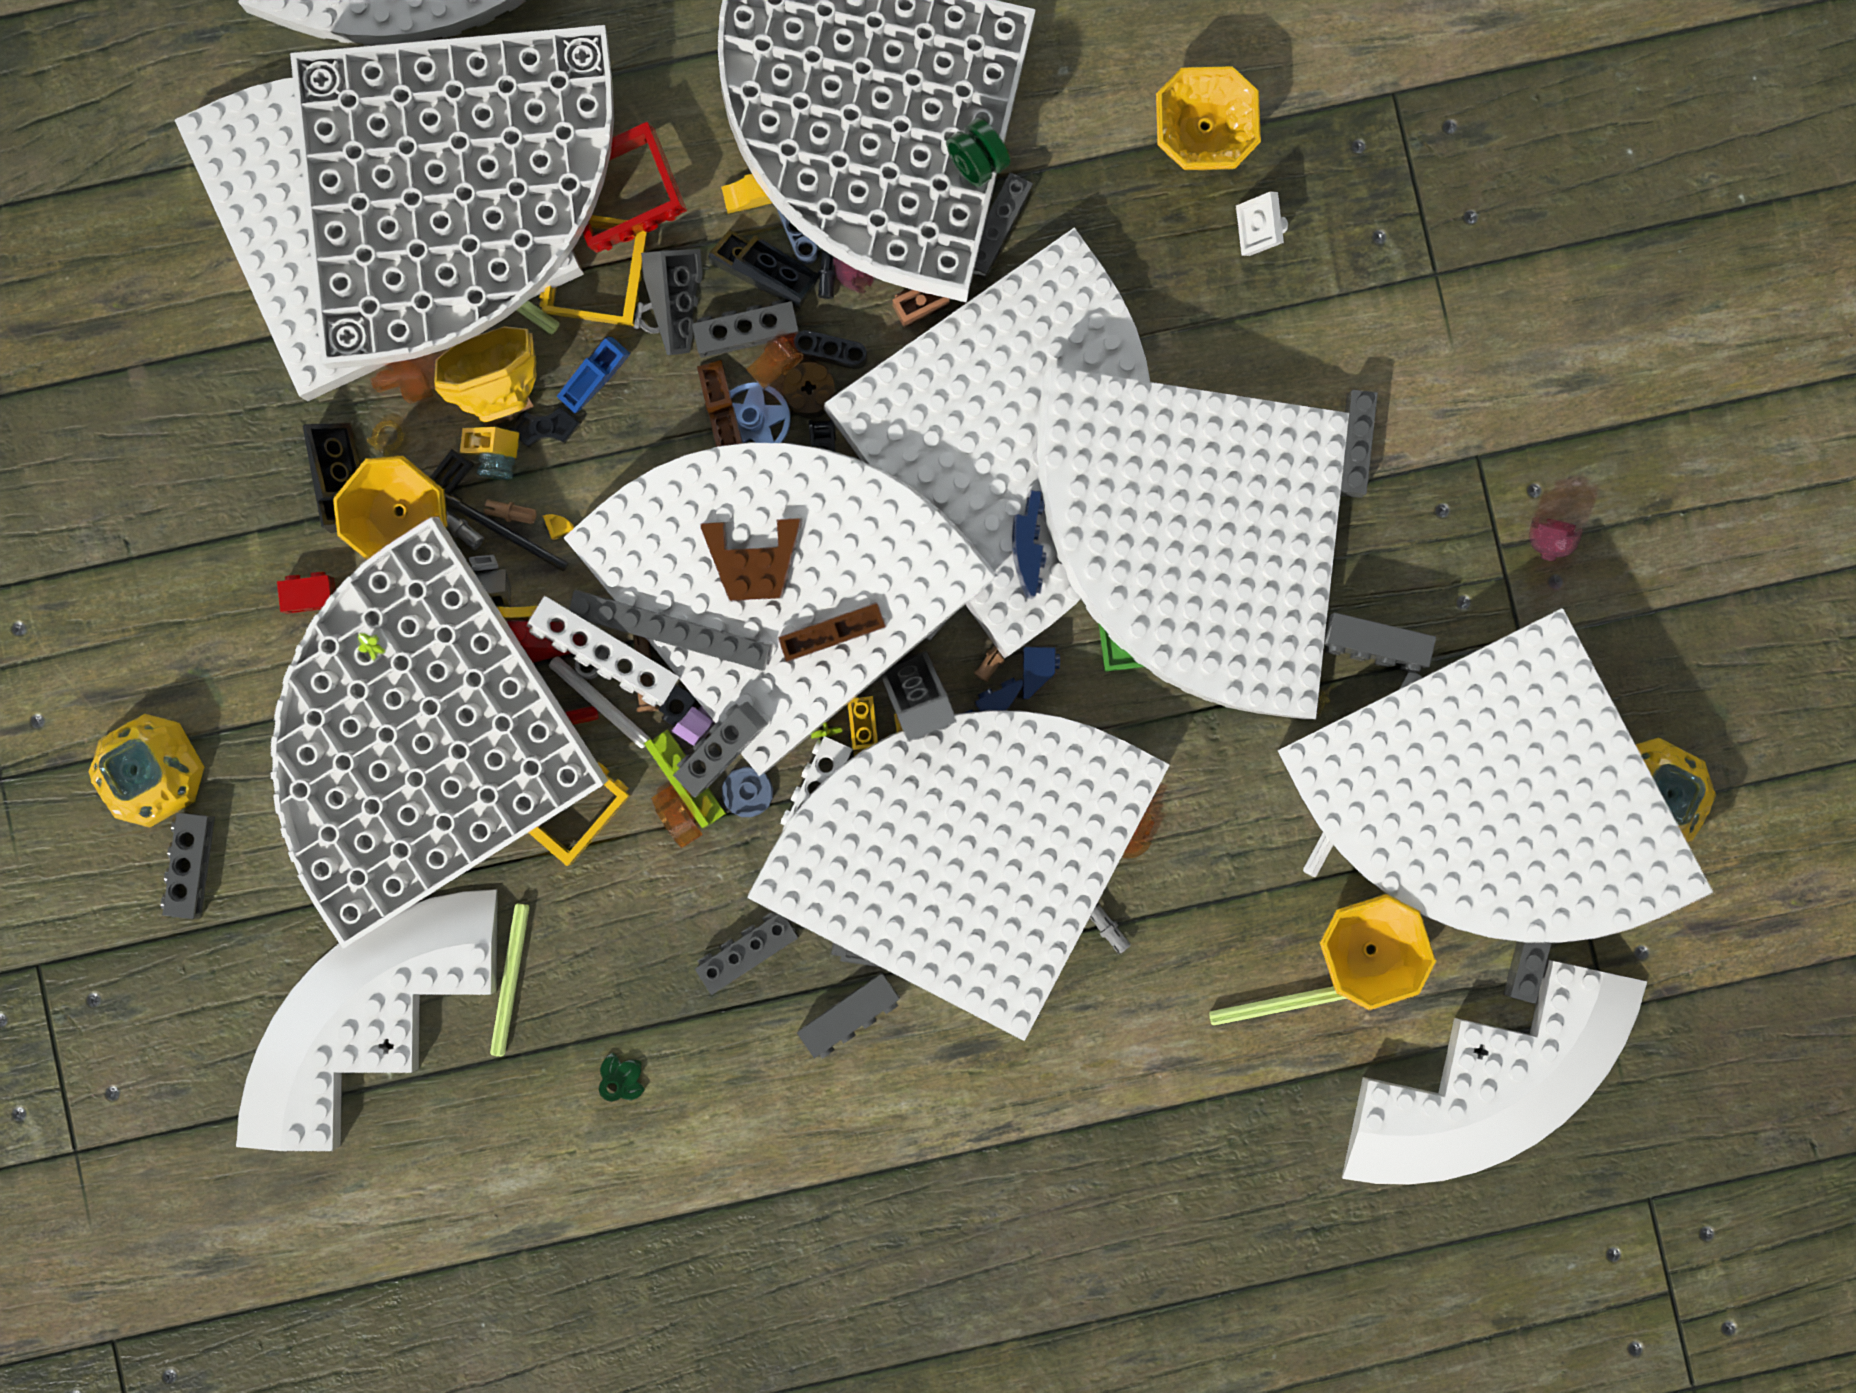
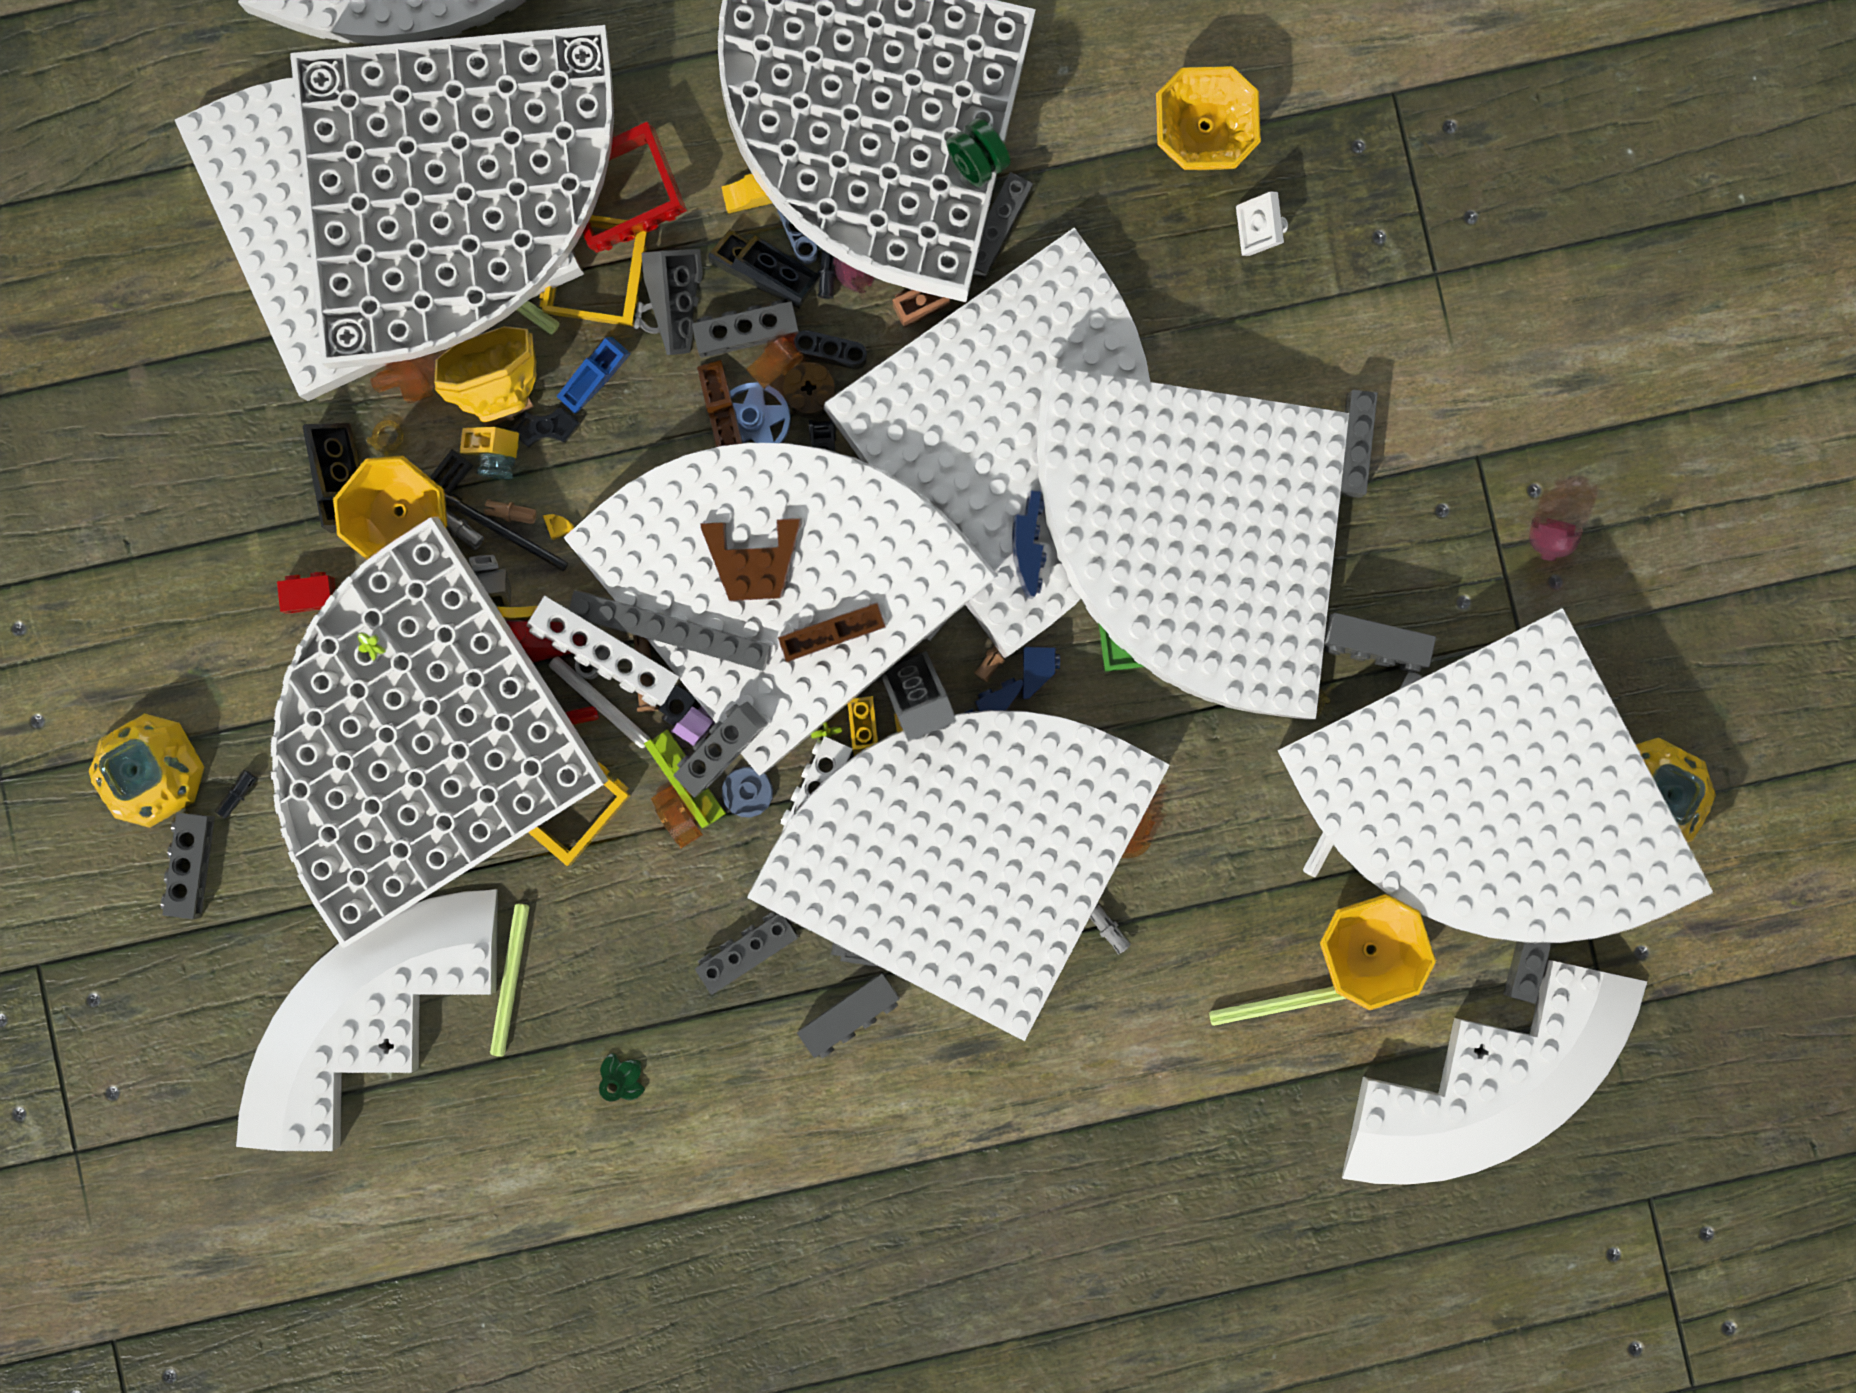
(236, 793): none -> black axle

